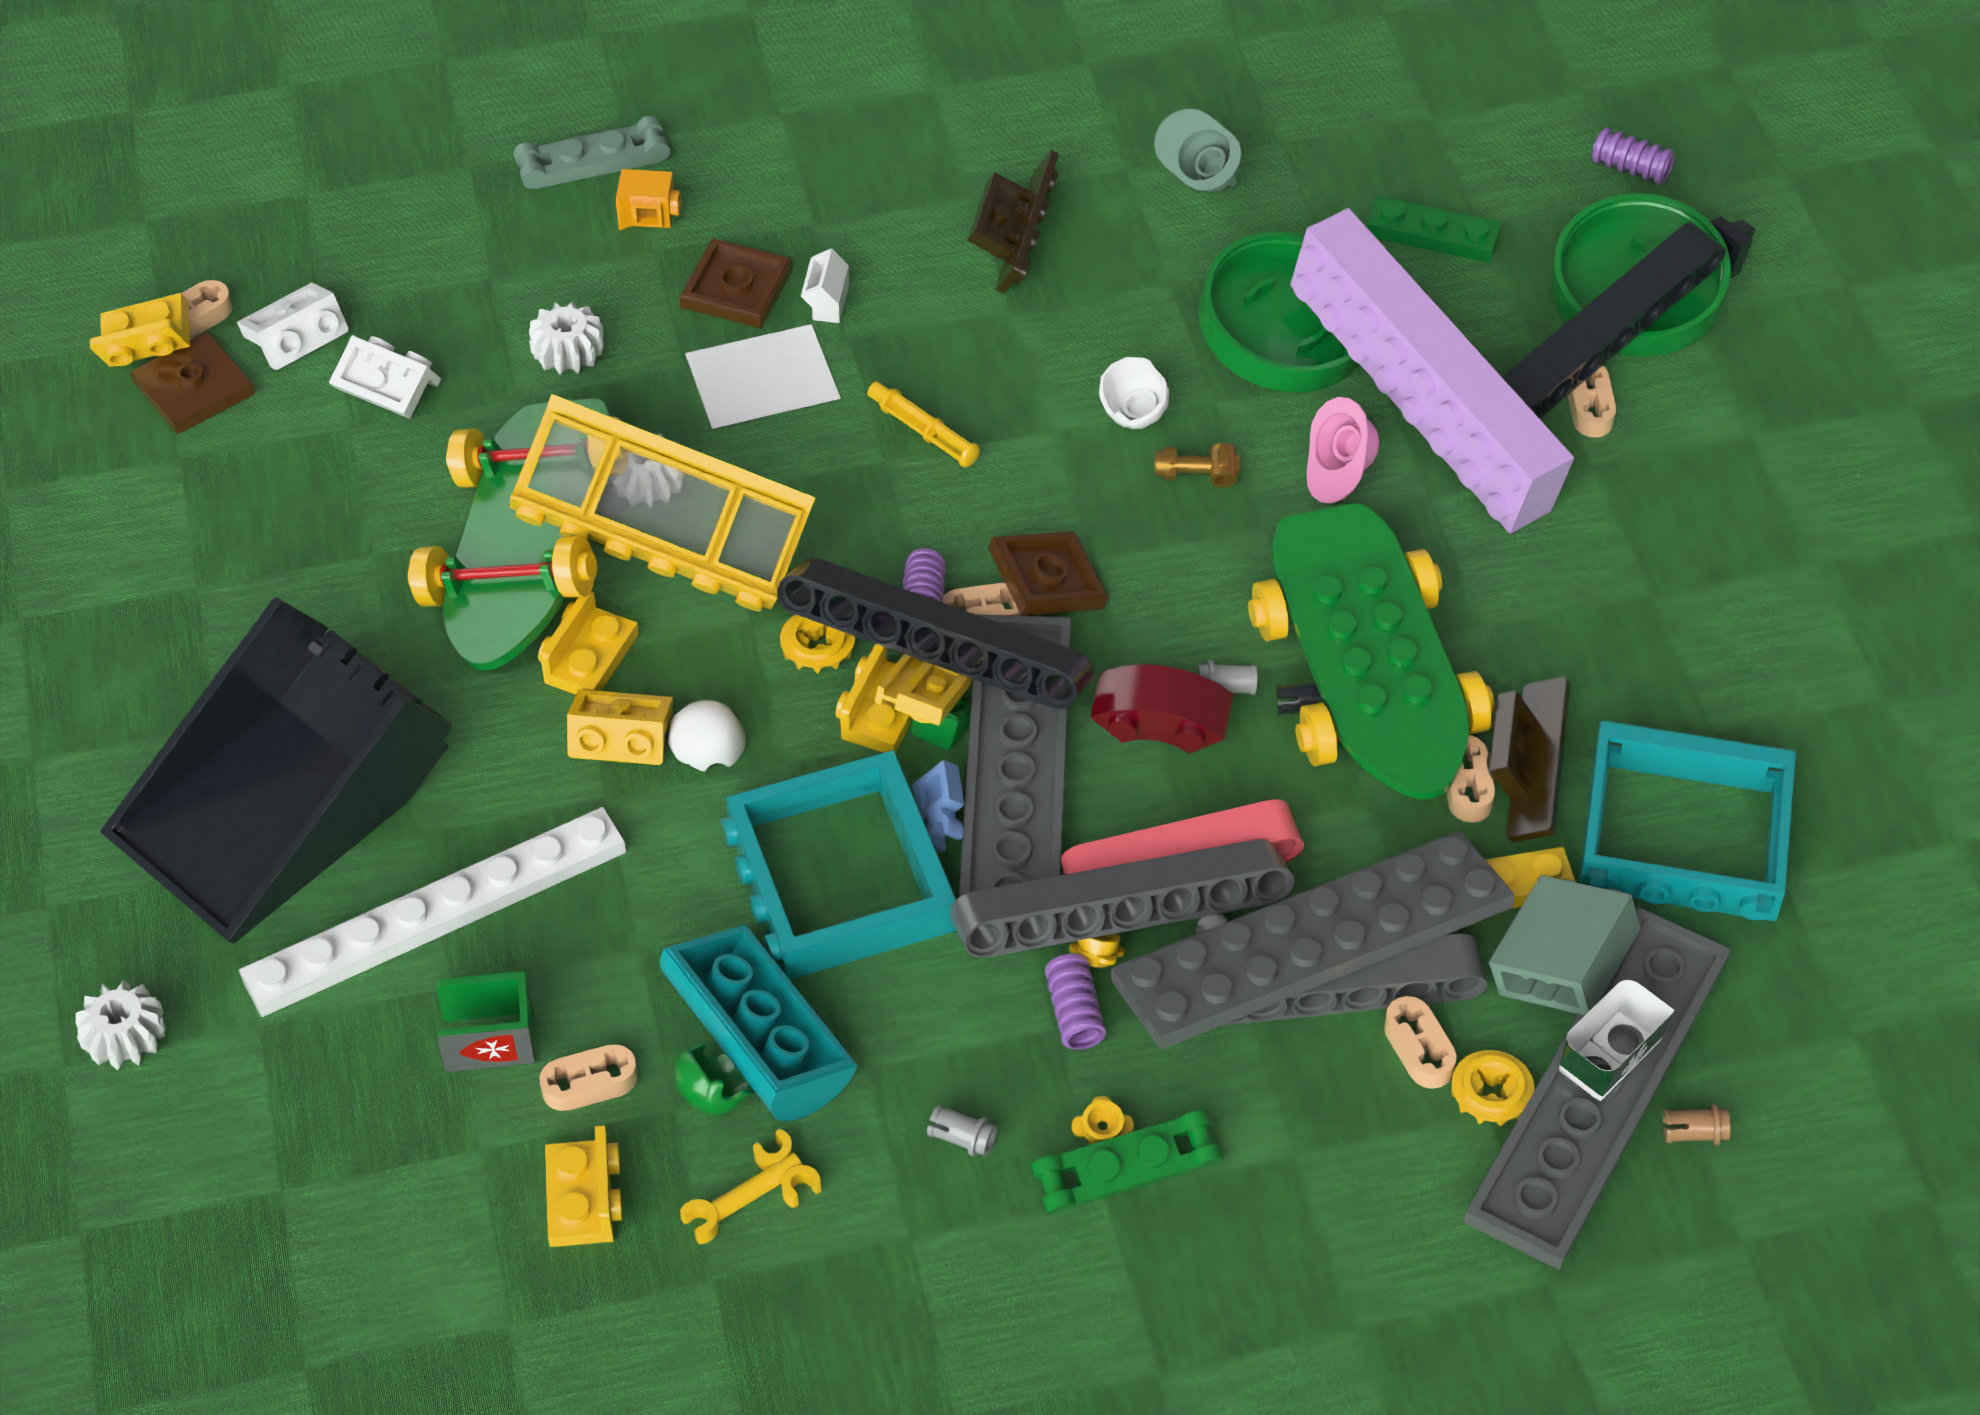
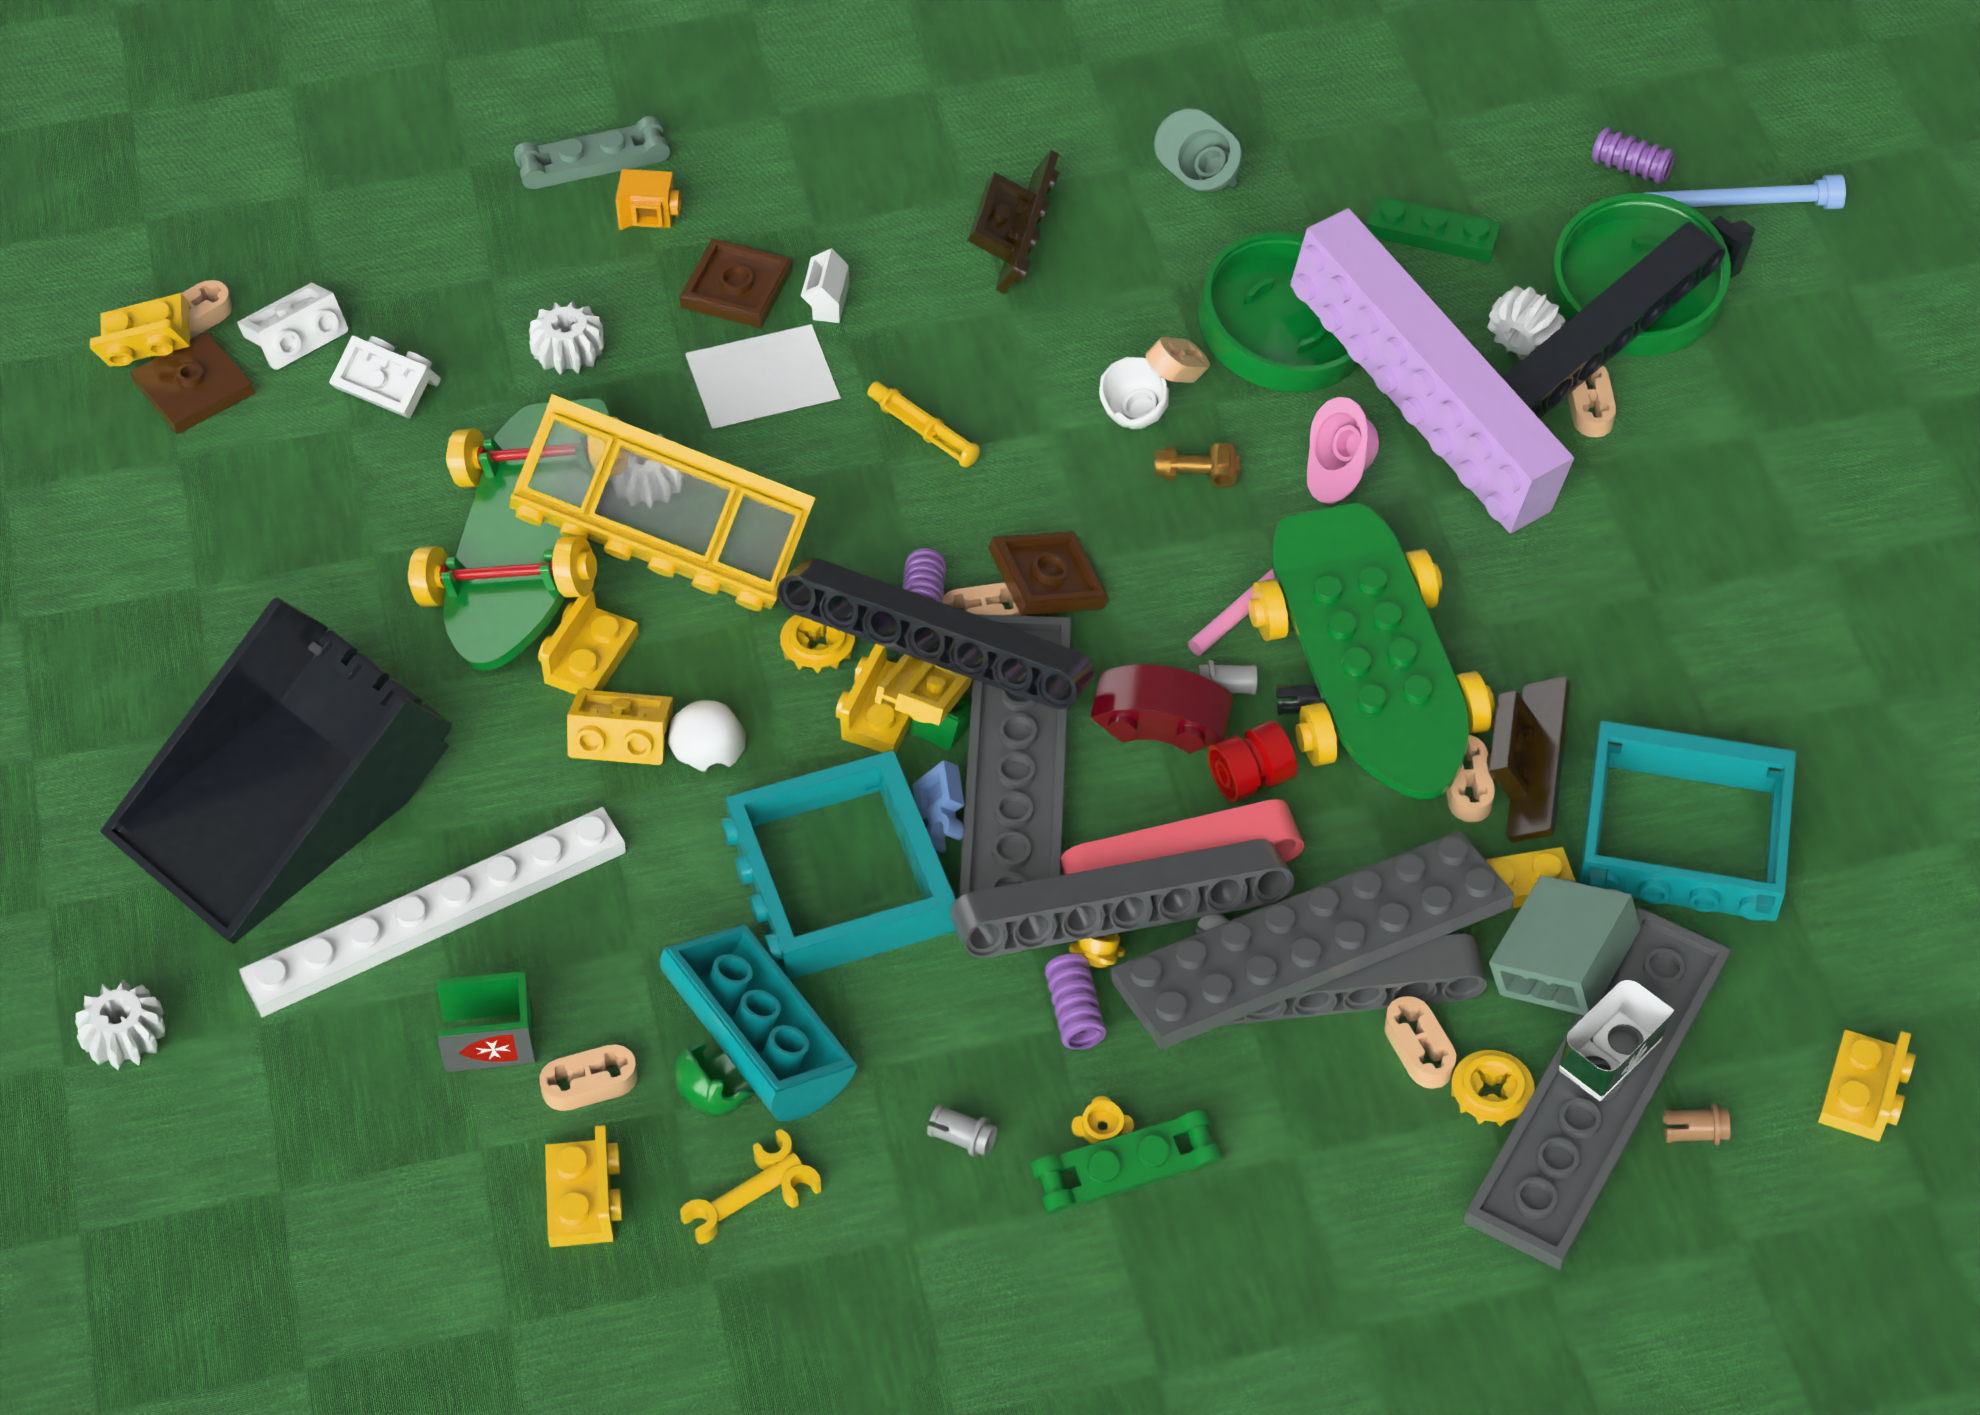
(1177, 360): none -> light nougat beam
(1224, 621): none -> bright pink bar
(1257, 759): none -> red wheel
(1523, 320): none -> white gear
(1826, 192): none -> light blue piece
(1865, 1084): none -> yellow bracket

